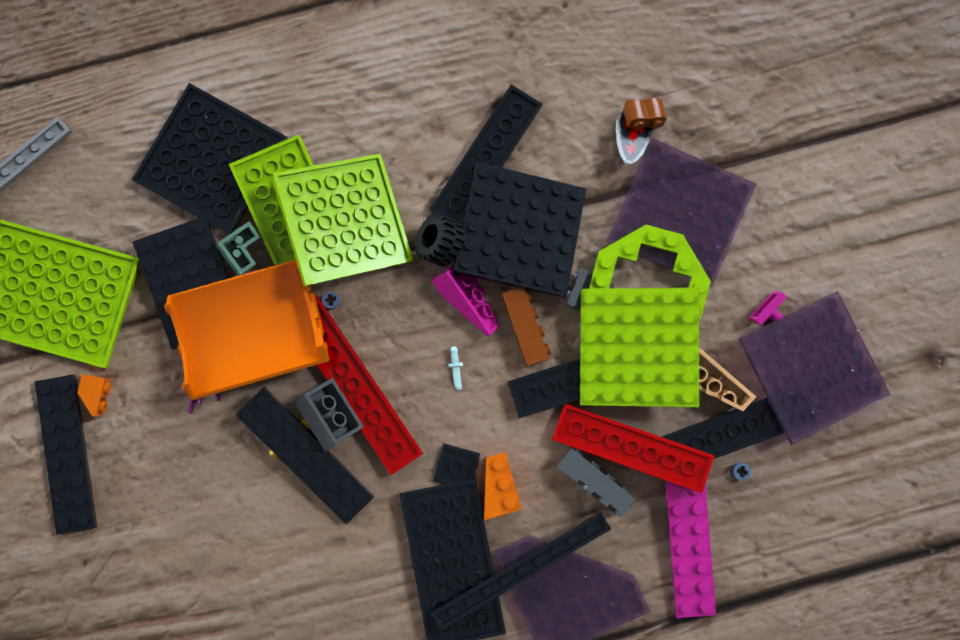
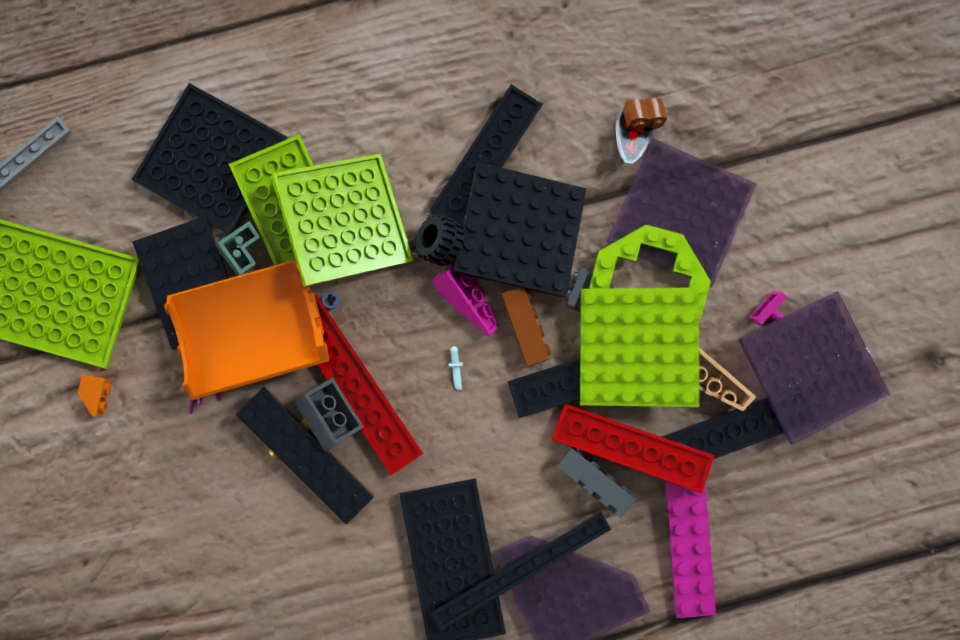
(65, 454): black plate -> none
(456, 464): black tile -> none
(499, 488): orange wedge -> none
(745, 467): sand blue bush -> none

